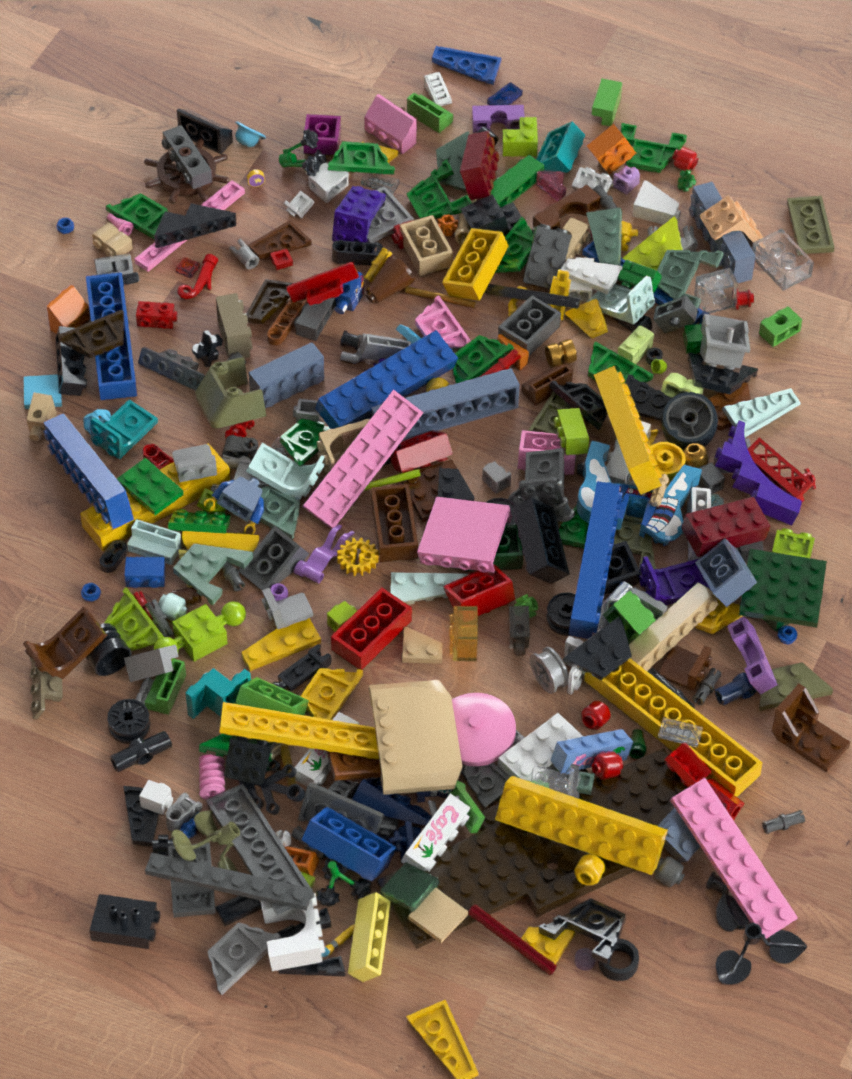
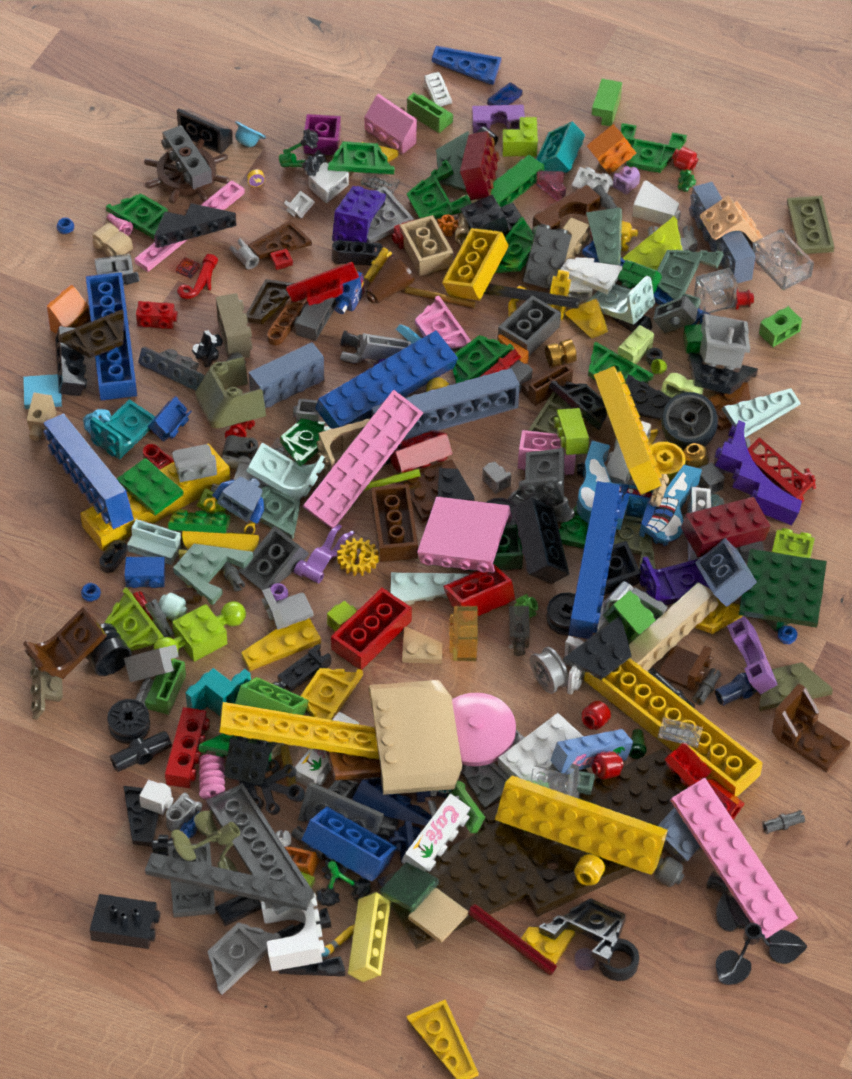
(169, 419): none -> blue hinge
(190, 720): none -> red brick
(522, 372): none -> dark grey brick

